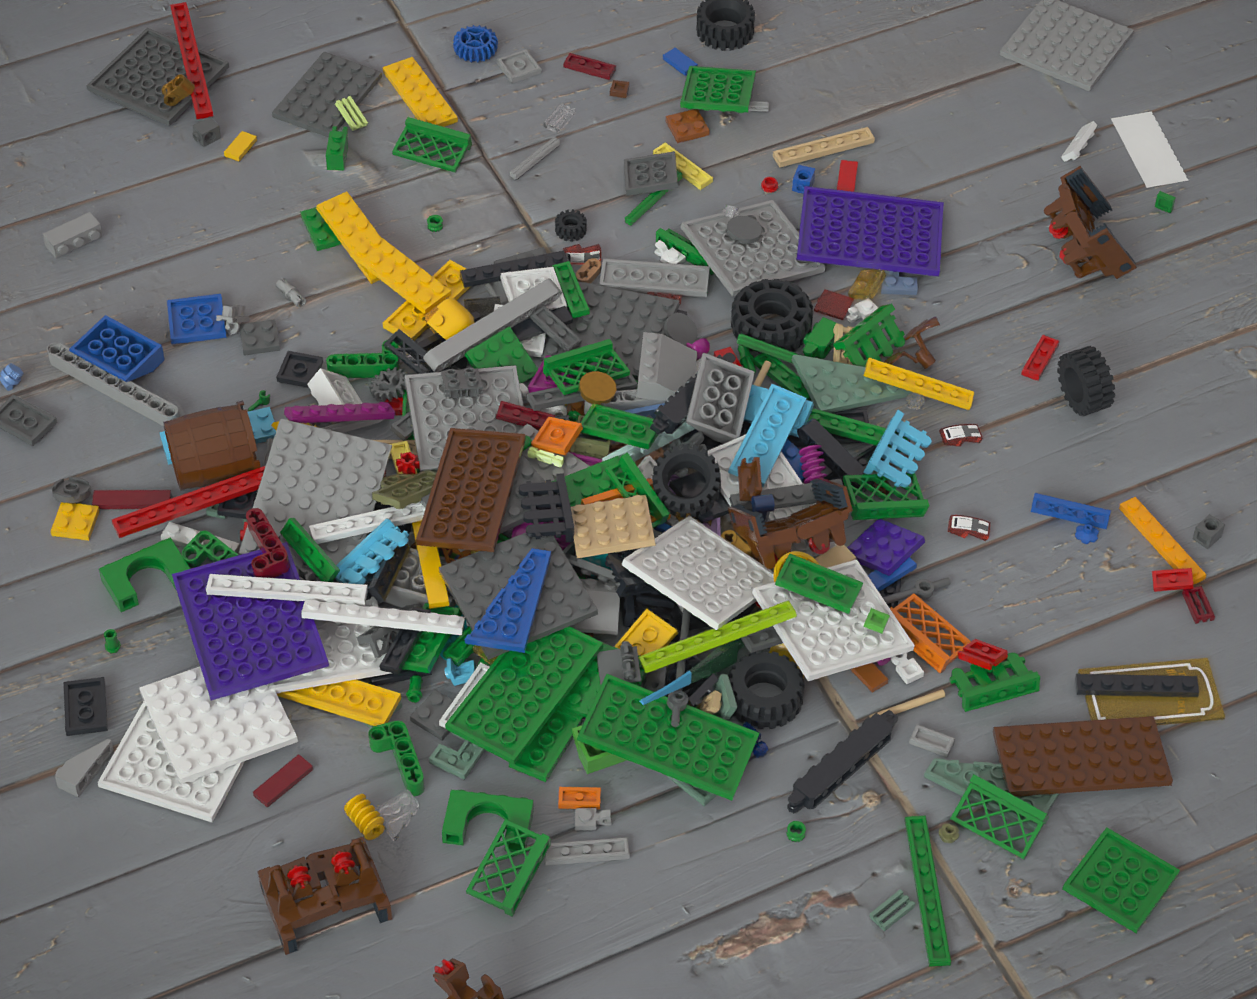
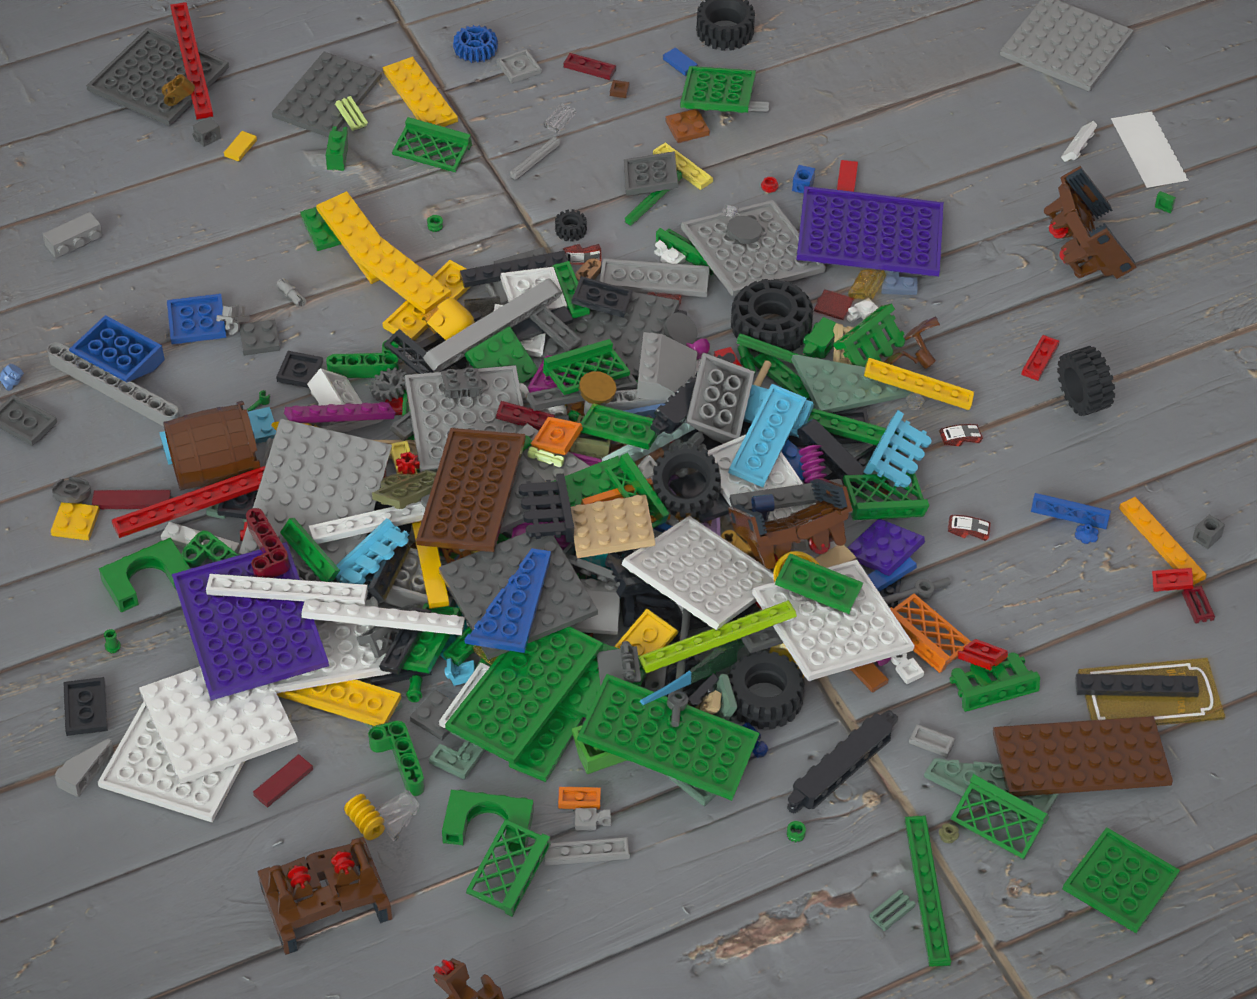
(602, 297): none -> black tile
(749, 479): reddish brown hinge -> none
(823, 147): tan plate -> none
(876, 620): bright green plate -> none
(914, 703): tan bar -> none

